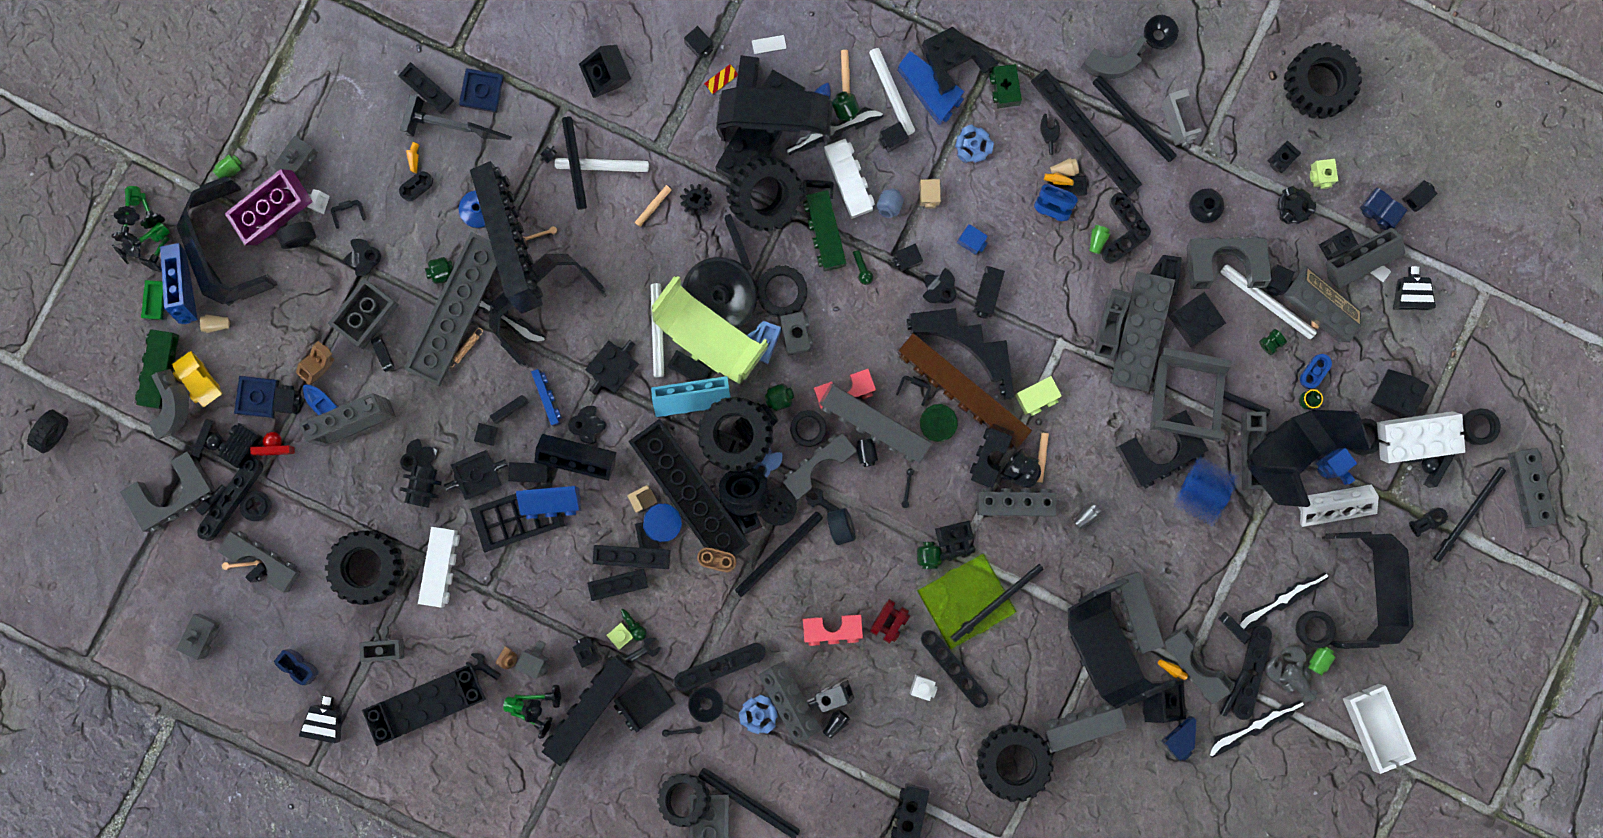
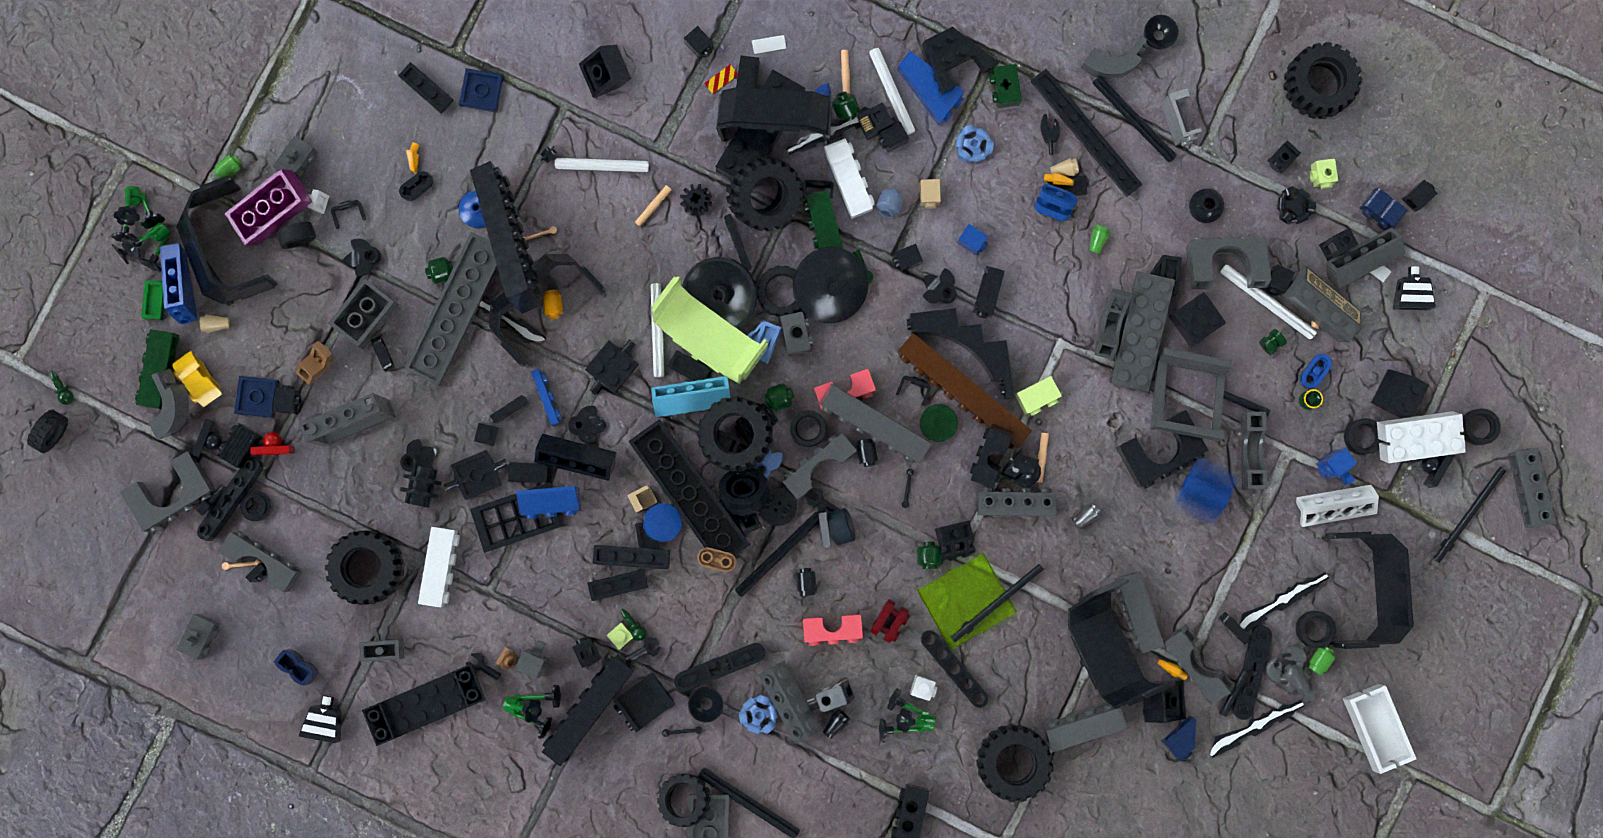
(64, 395): none -> dark green bar
(318, 400): blue plate -> none
(414, 116): black piece -> none
(466, 347): light nougat piece -> none
(552, 304): none -> light orange brick
(574, 163): black axle -> none
(806, 582): none -> black brick
(823, 526): none -> tile
(830, 284): none -> black dish
(875, 120): none -> black piece
(904, 719): none -> black plant
(1131, 234): black beam -> none
(1299, 443): black piece -> none
(1427, 522): black connector -> none

